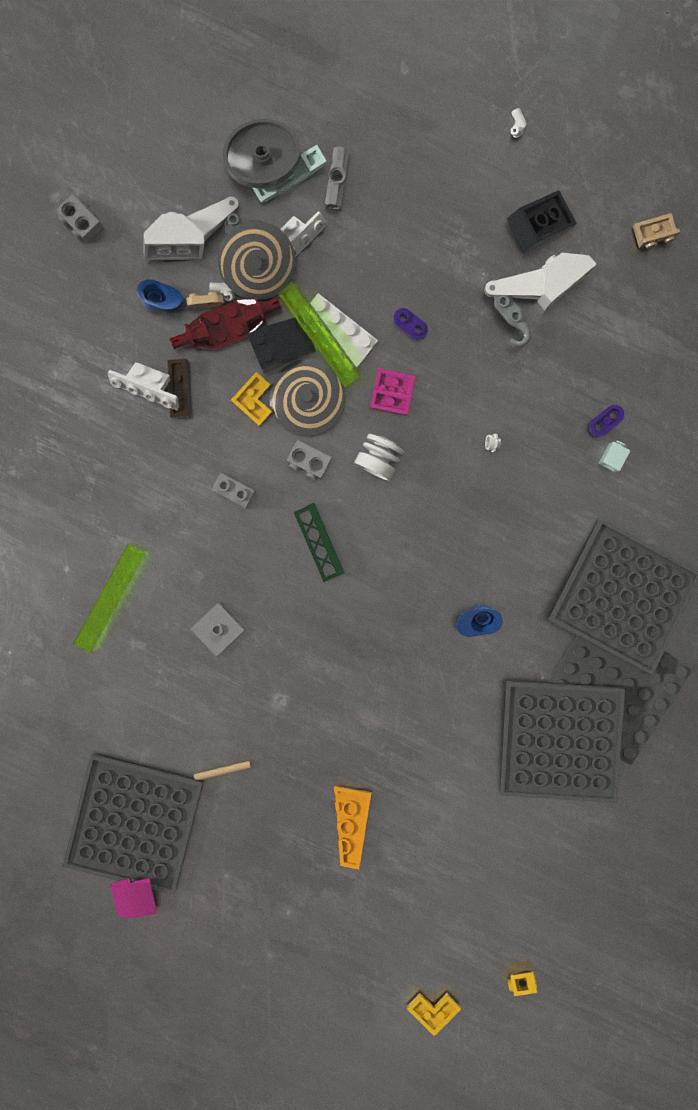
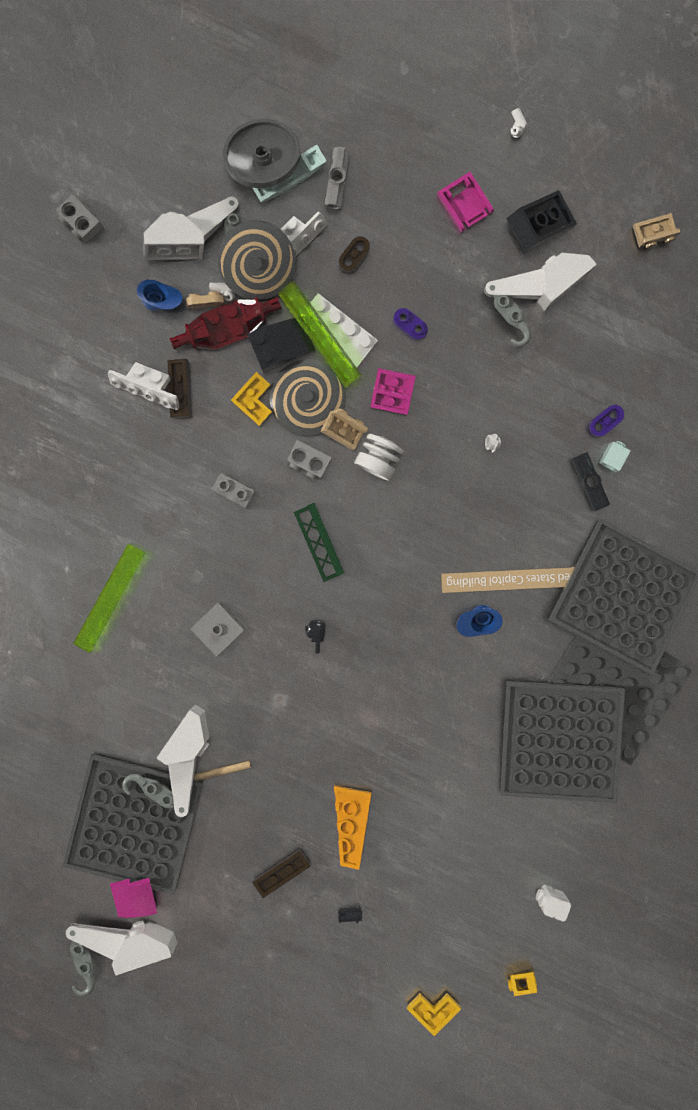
(129, 949): none -> white slope
(181, 757): none -> white slope
(281, 873): none -> dark brown plate
(316, 632): none -> black piece
(344, 428): none -> tan bracket
(350, 915): none -> black pin
(354, 255): none -> dark brown plate
(468, 205): none -> dark pink container
(505, 580): none -> tan tile
(553, 902): none -> white brick
(596, 493): none -> black piece

